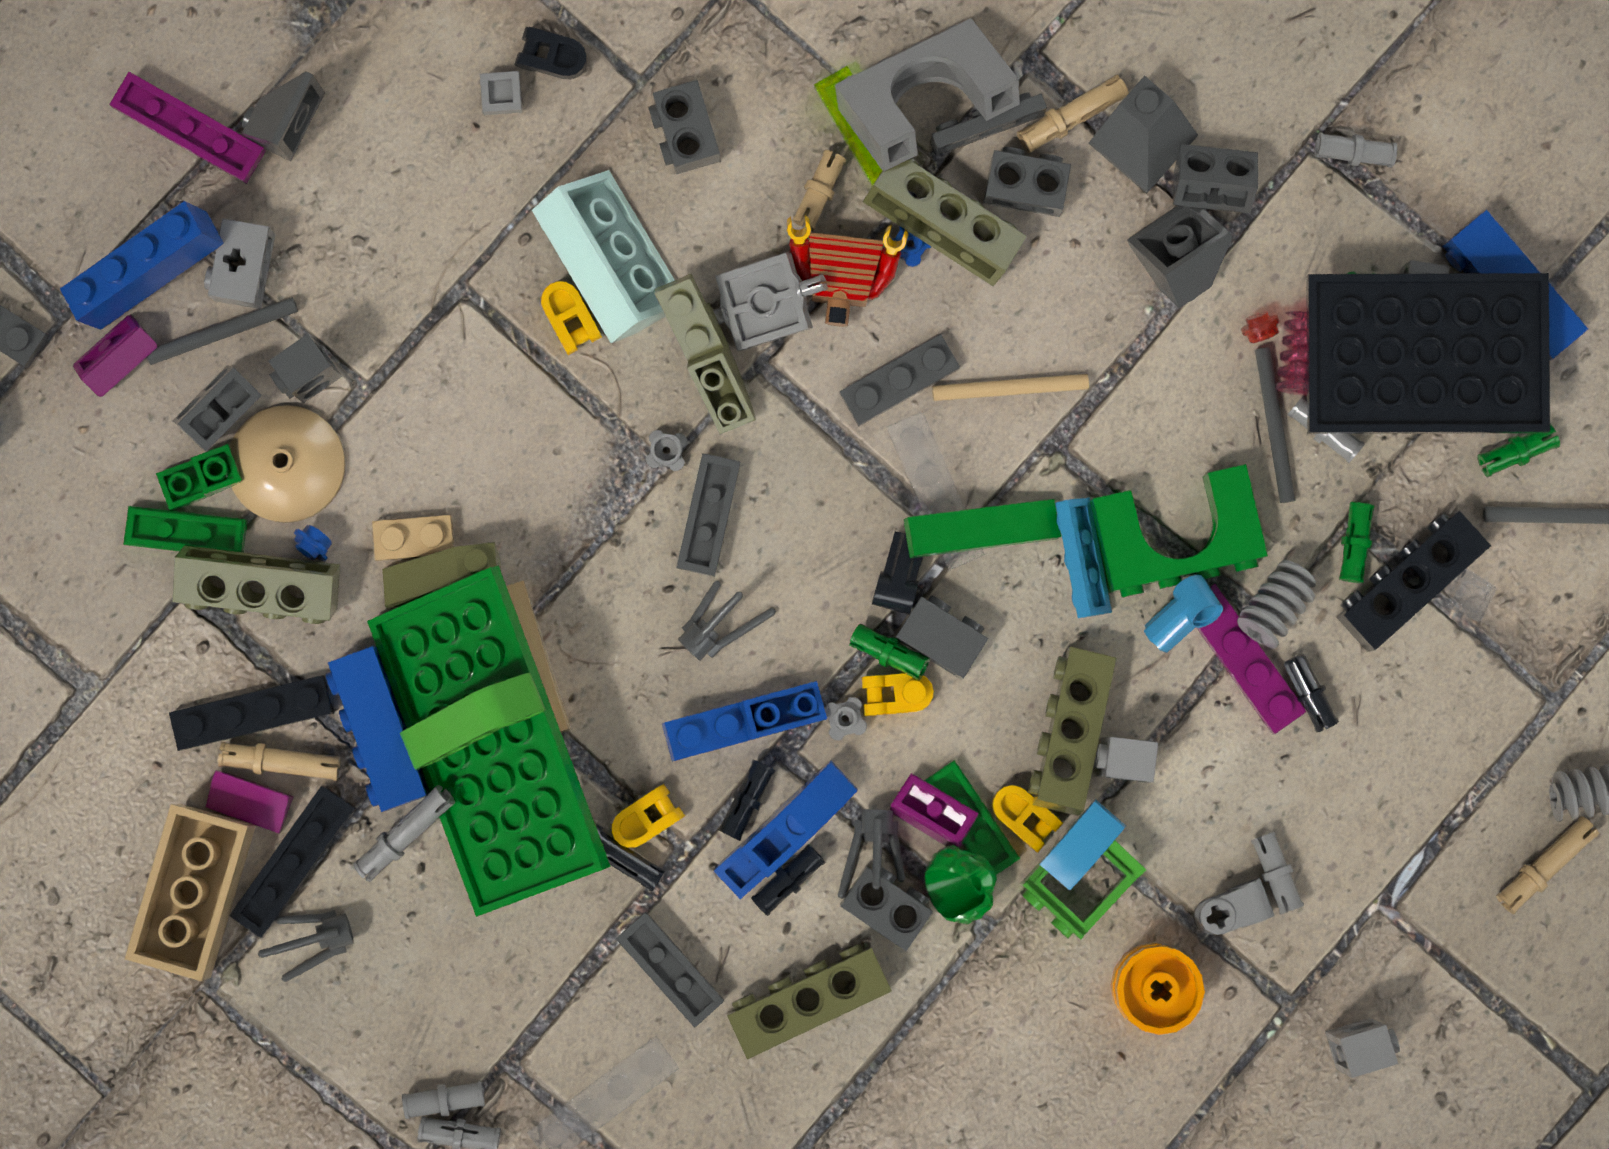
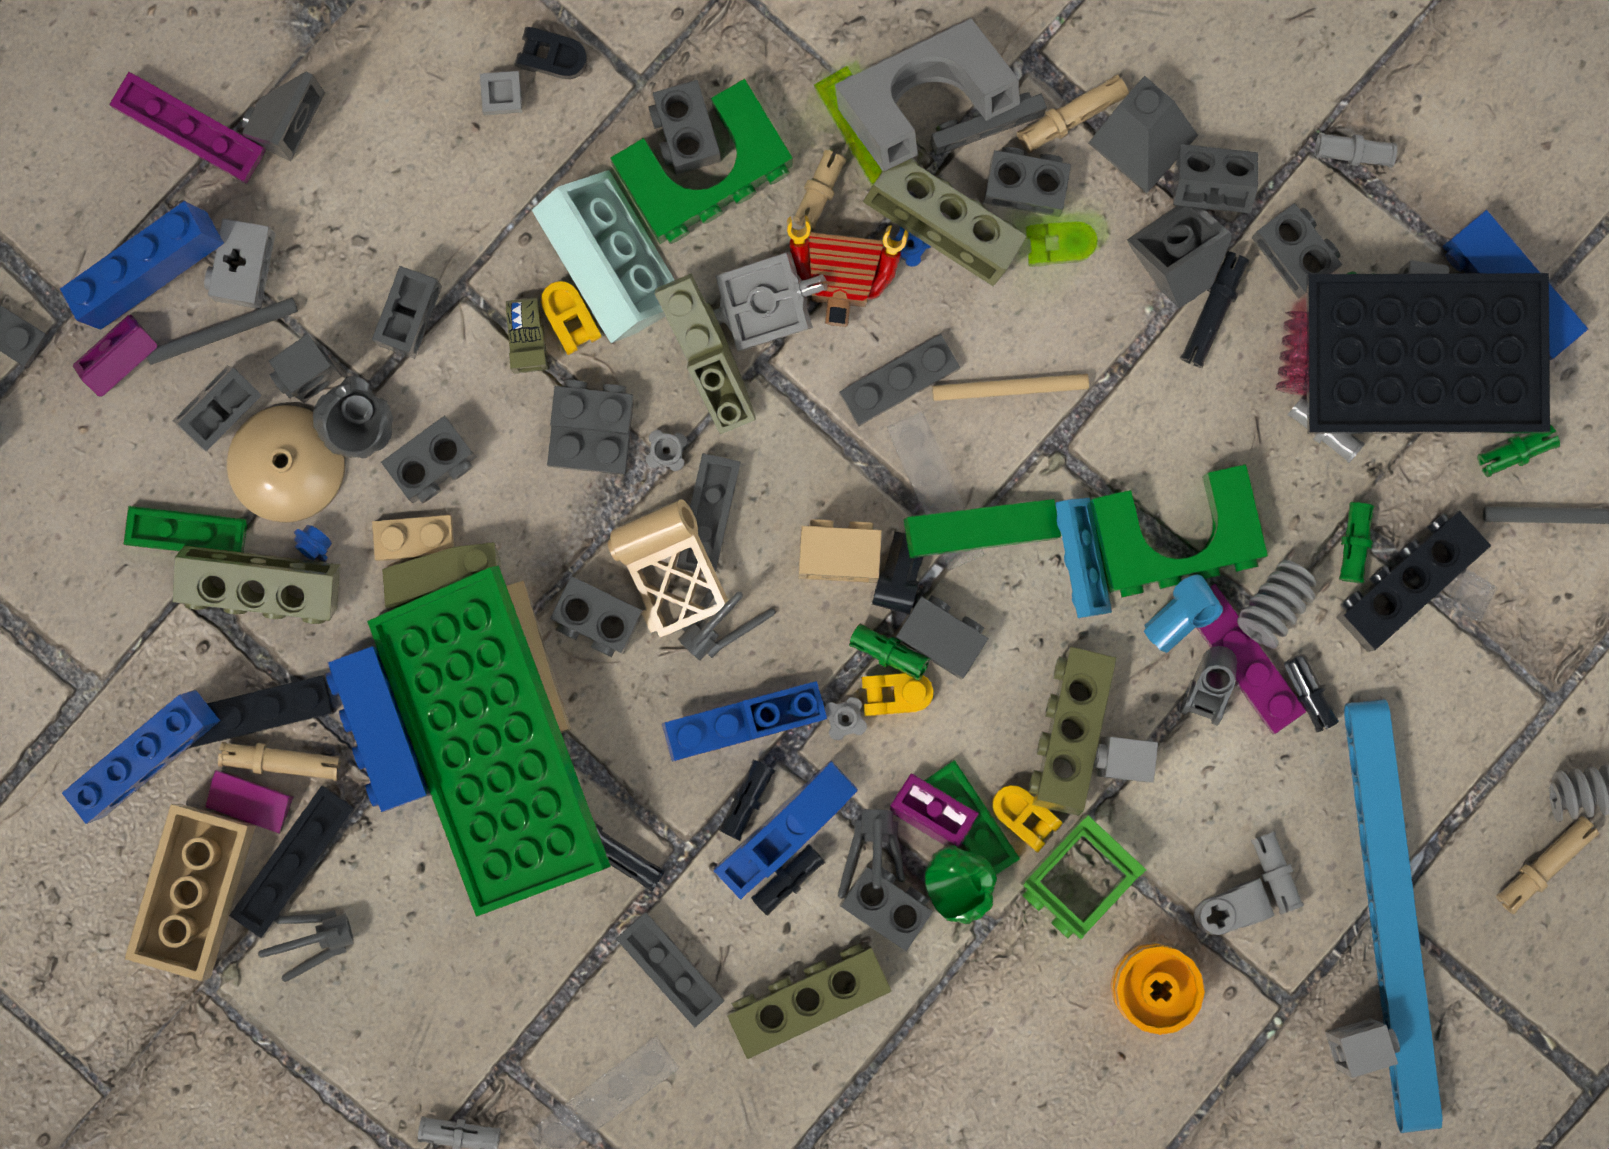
(140, 756): none -> blue brick
(199, 478): green slope -> none
(353, 419): none -> dark grey hair
(395, 841): light grey pin -> none
(407, 312): none -> dark grey brick
(423, 451): none -> dark grey brick
(443, 1100): light grey pin -> none
(472, 720): bright green beam -> none
(526, 336): none -> olive leg
(590, 428): none -> dark grey plate
(600, 608): none -> dark grey brick
(633, 825): yellow plate -> none
(656, 538): none -> tan piece
(672, 208): none -> green arch
(840, 553): none -> tan brick
(1074, 240): none -> clear neon green plate
(1082, 845): dark azure slope -> none
(1210, 691): none -> dark grey piece
(1214, 310): none -> black pin
(1260, 327): clear red plate -> none
(1275, 425): dark grey piece -> none
(1288, 256): none -> dark grey brick
(1393, 913): none -> dark azure beam

